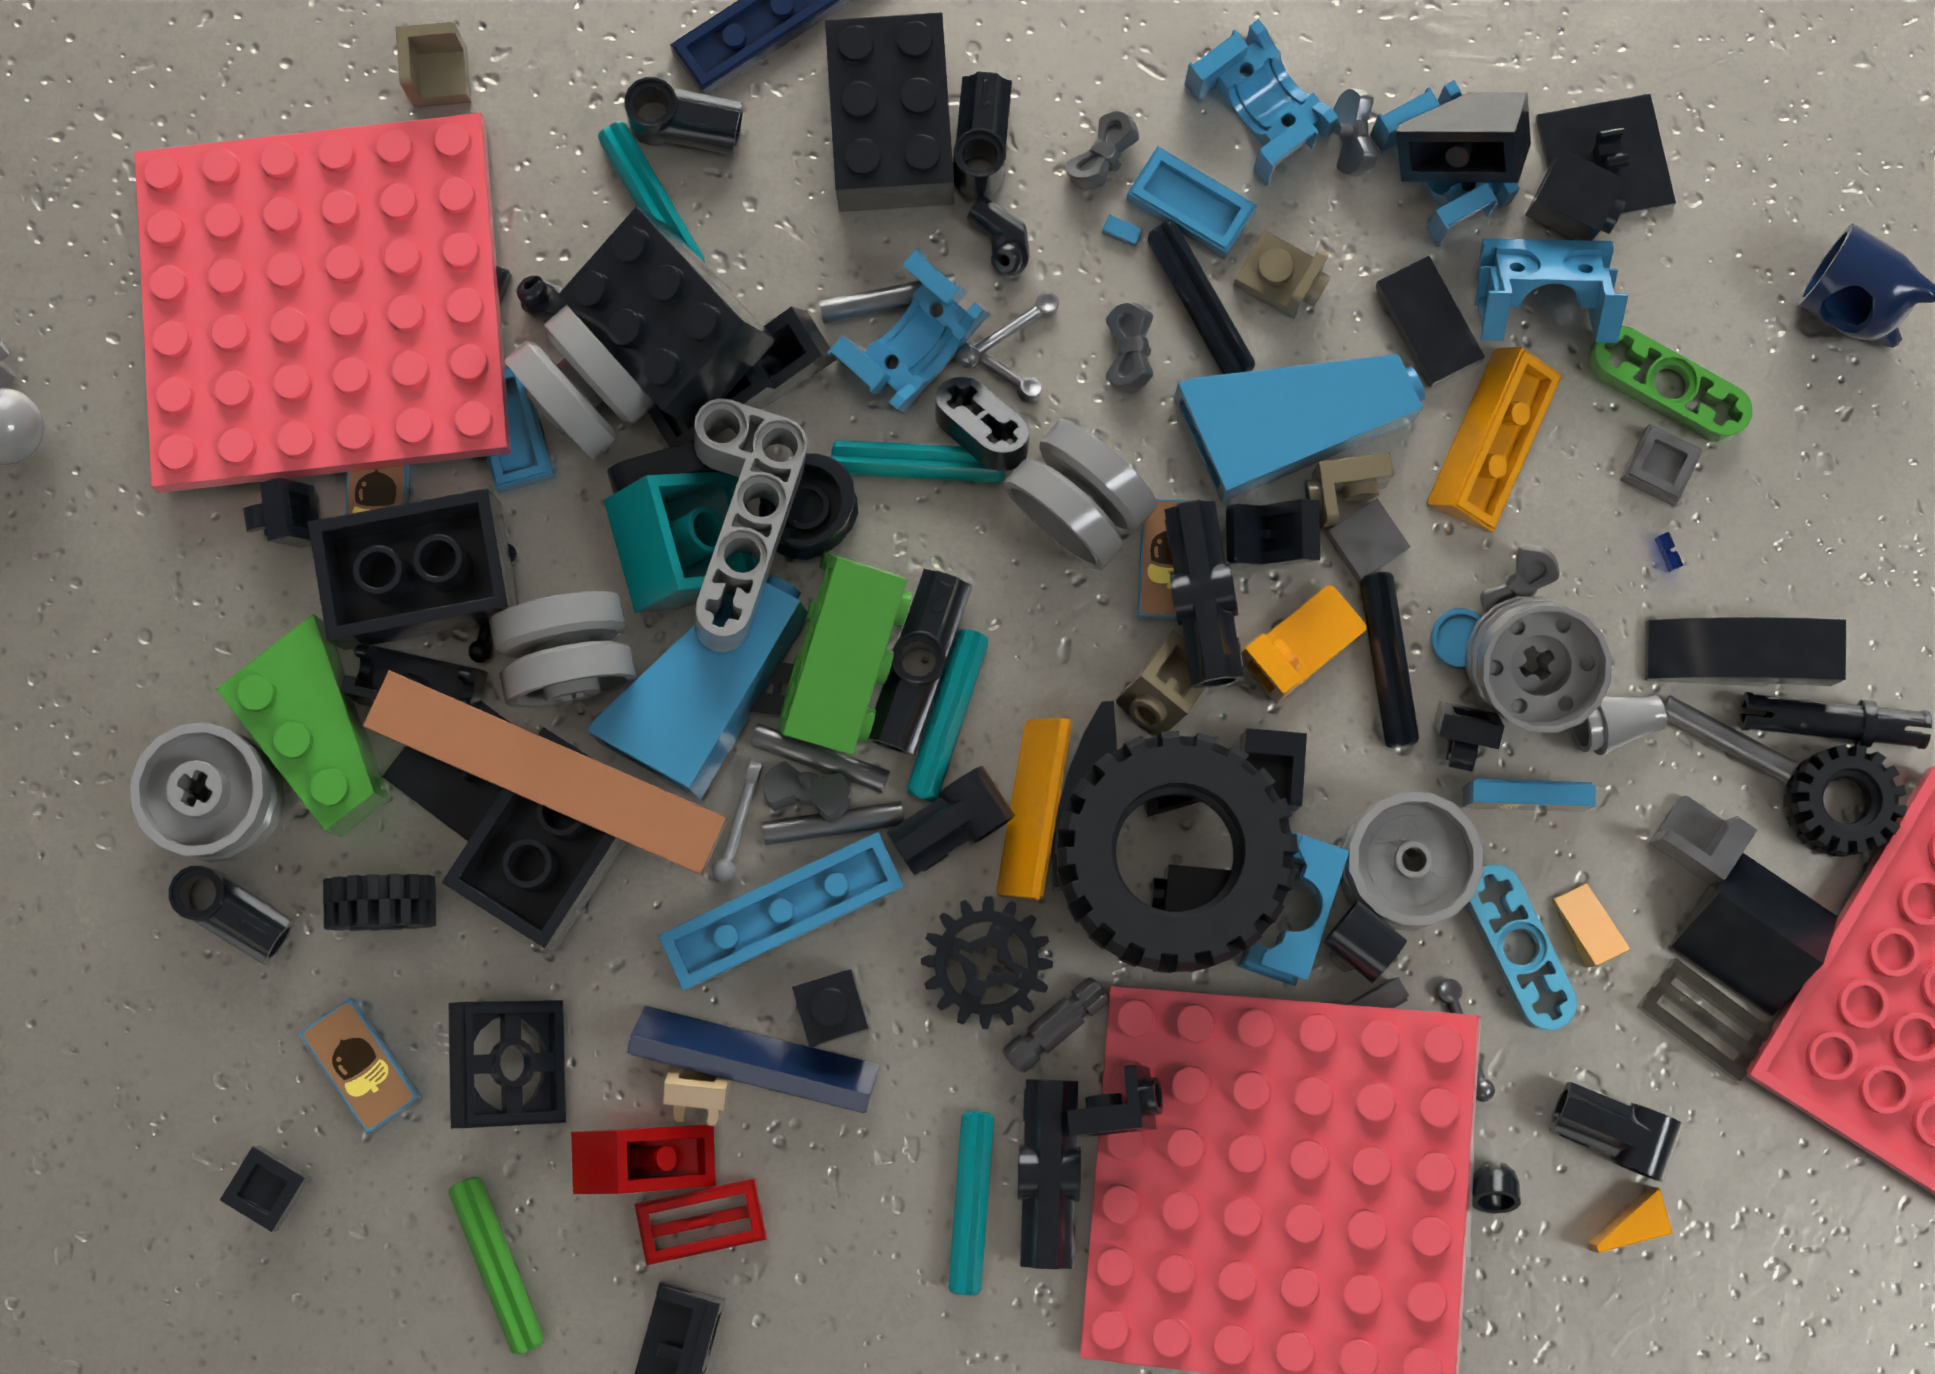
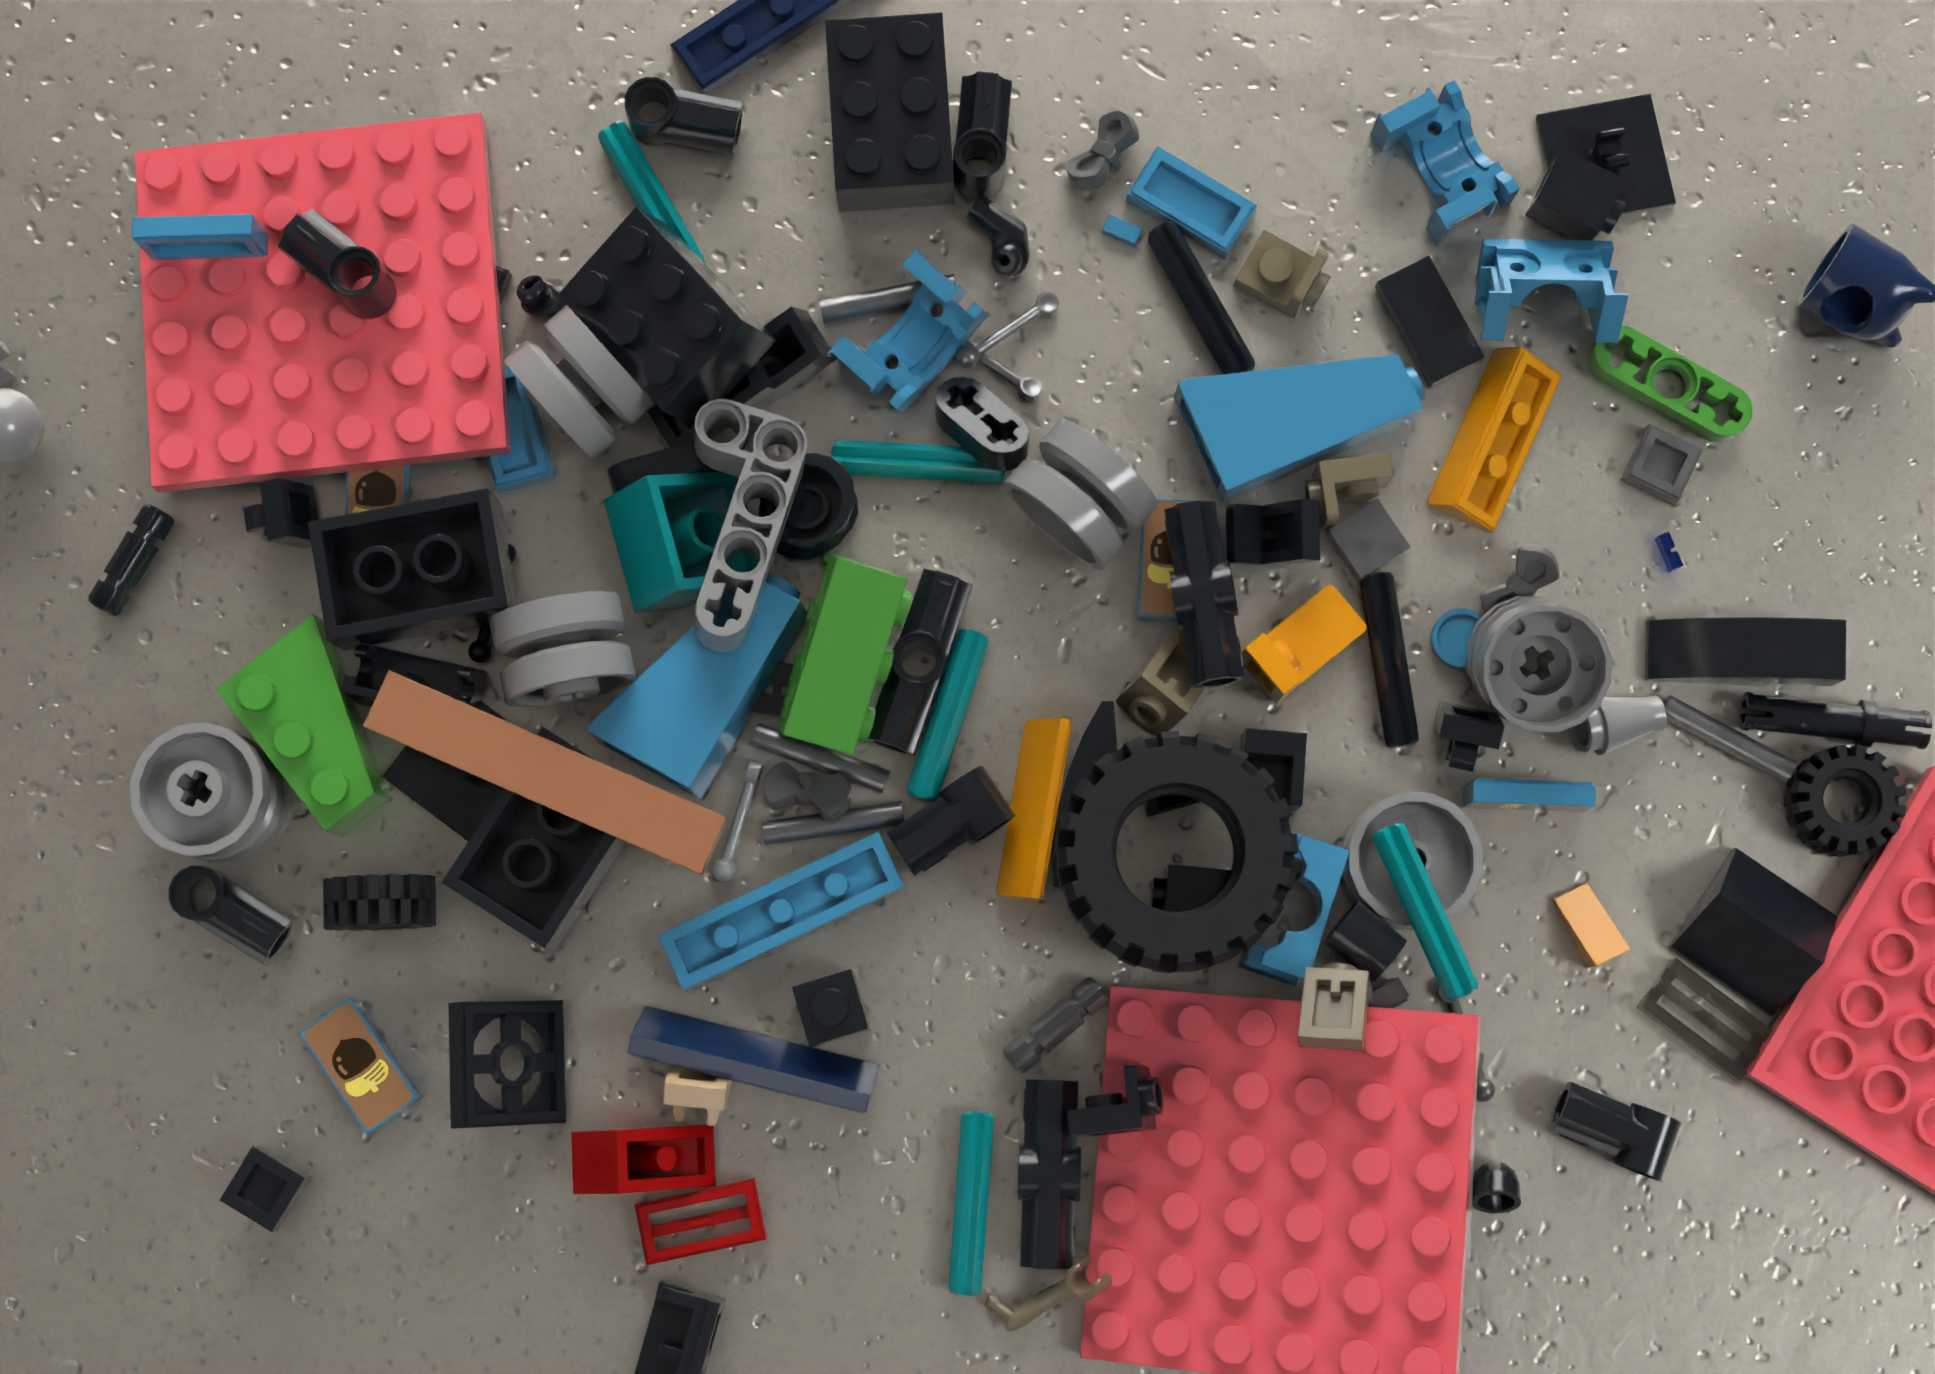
(131, 560): none -> black axle
(200, 236): none -> dark azure tile
(339, 264): none -> black piece
(433, 64): dark tan panel -> none
(496, 1265): bright green axle -> none
(998, 936): black gear -> none
(1073, 1285): none -> dark tan piece
(1130, 326): flat silver piece -> none
(1262, 98): dark azure piece -> none
(1335, 1007): none -> dark tan bracket
(1357, 152): flat silver piece -> none
(1425, 911): none -> teal axle
(1467, 140): black slope -> none
(1527, 994): medium azure beam -> none
(1637, 1223): light orange piece -> none
(1702, 840): flat silver panel -> none

